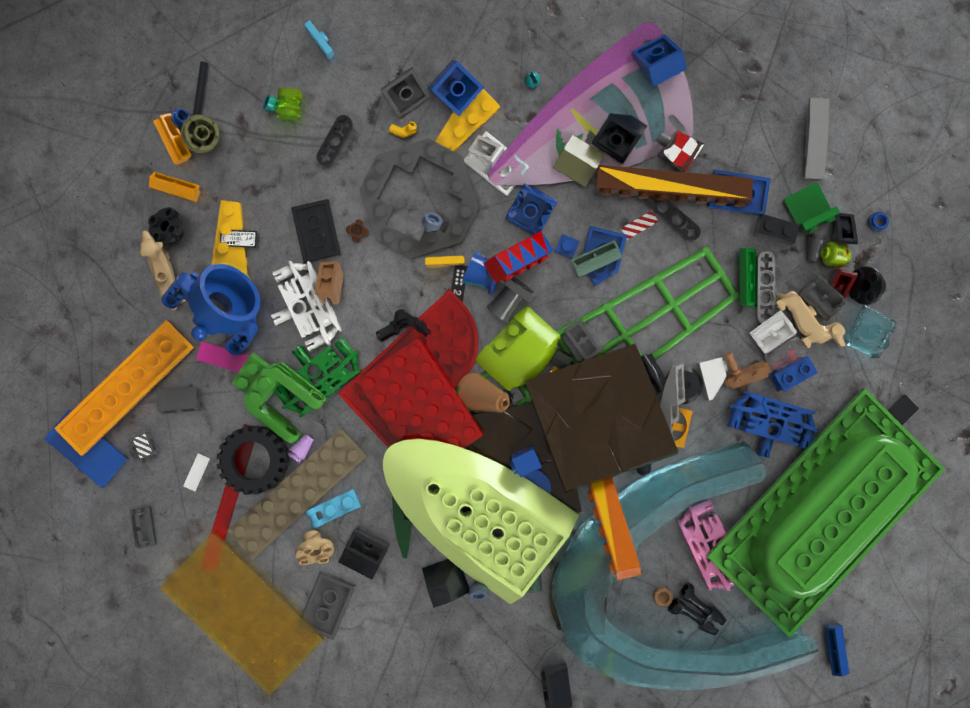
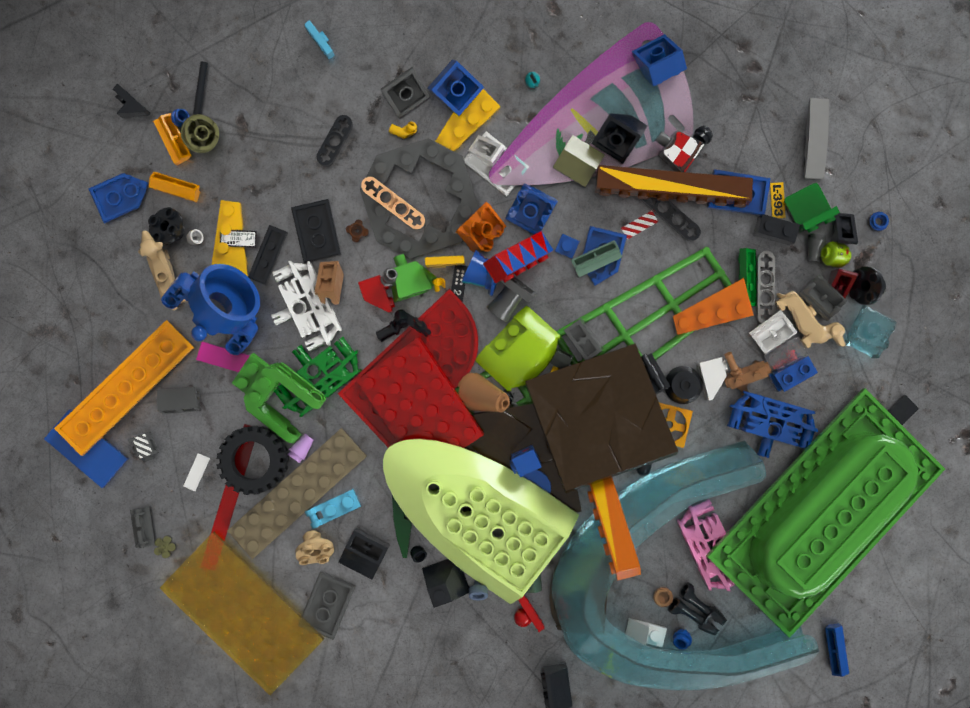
(118, 196): none -> blue tile
(131, 106): none -> black slope
(164, 547): none -> olive plant
(194, 233): none -> white hinge
(267, 254): none -> black tile
(270, 103): teal hinge -> none
(289, 103): clear neon green wheel -> none
(376, 294): none -> red slope
(395, 199): none -> light nougat beam
(409, 279): none -> bright green torso
(418, 554): none -> black hinge
(432, 221): sand blue tile -> none
(481, 229): none -> orange slope
(527, 614): none -> red tile
(646, 632): none -> white slope
(673, 394): light grey slope -> none
(682, 639): none -> blue plate
(703, 134): none -> black plate
(722, 307): none -> orange wing
(777, 200): none -> yellow sticker

